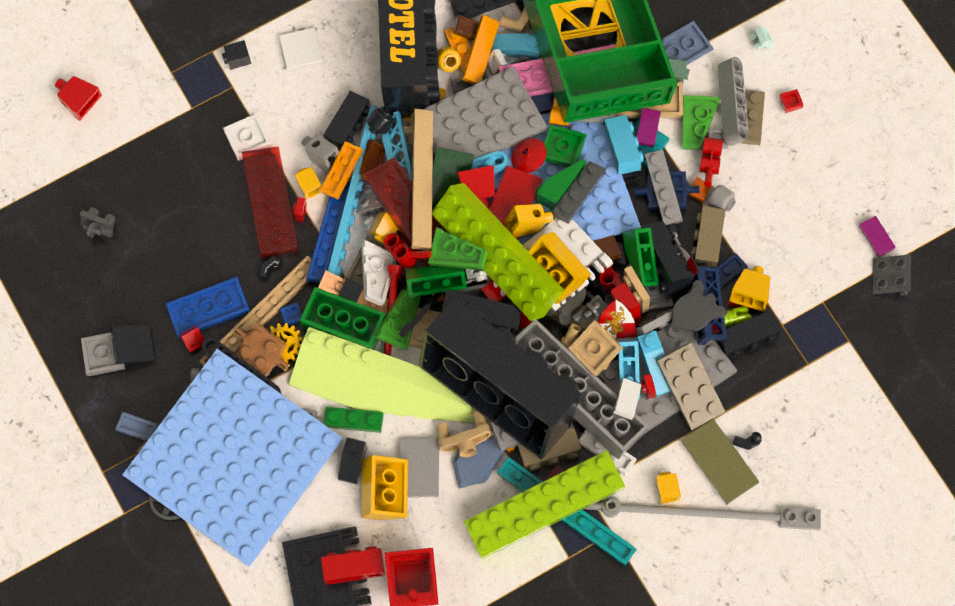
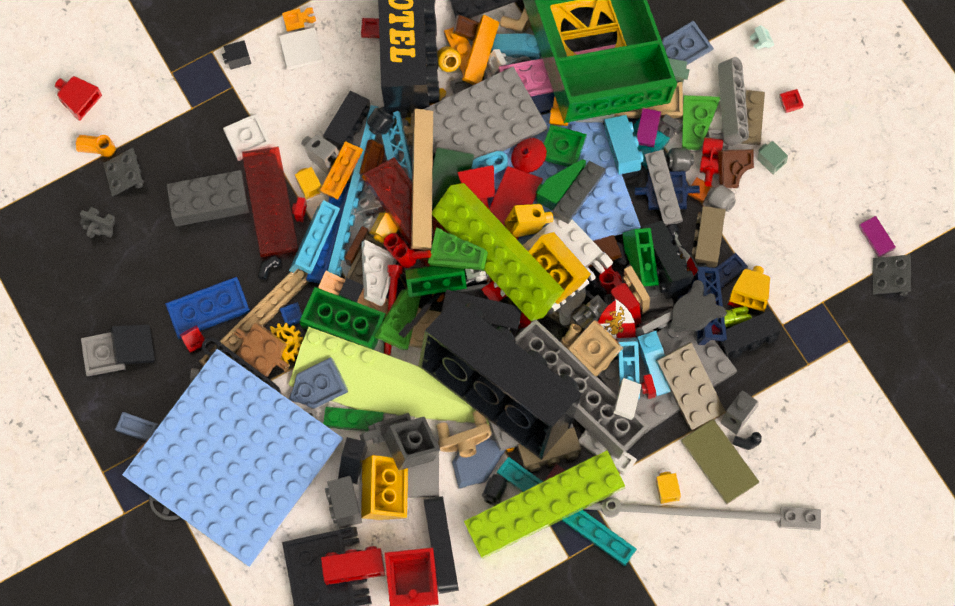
(94, 144): none -> light orange piece
(123, 172): none -> dark grey hinge
(208, 198): none -> dark grey brick
(295, 19): none -> light orange plate
(315, 237): none -> medium azure fence
(318, 384): none -> sand blue tile
(344, 502): none -> dark grey brick
(356, 245): none -> reddish brown tile
(370, 28): none -> red plate
(378, 430): none -> dark grey hinge
(411, 443): none -> dark grey brick
(441, 545): none -> black beam
(494, 489): none -> black brick
(671, 124): none -> dark grey tile
(679, 159): none -> dark grey head
(733, 165): none -> reddish brown tile
(740, 410): none -> dark grey torso
(772, 157): none -> sand green brick

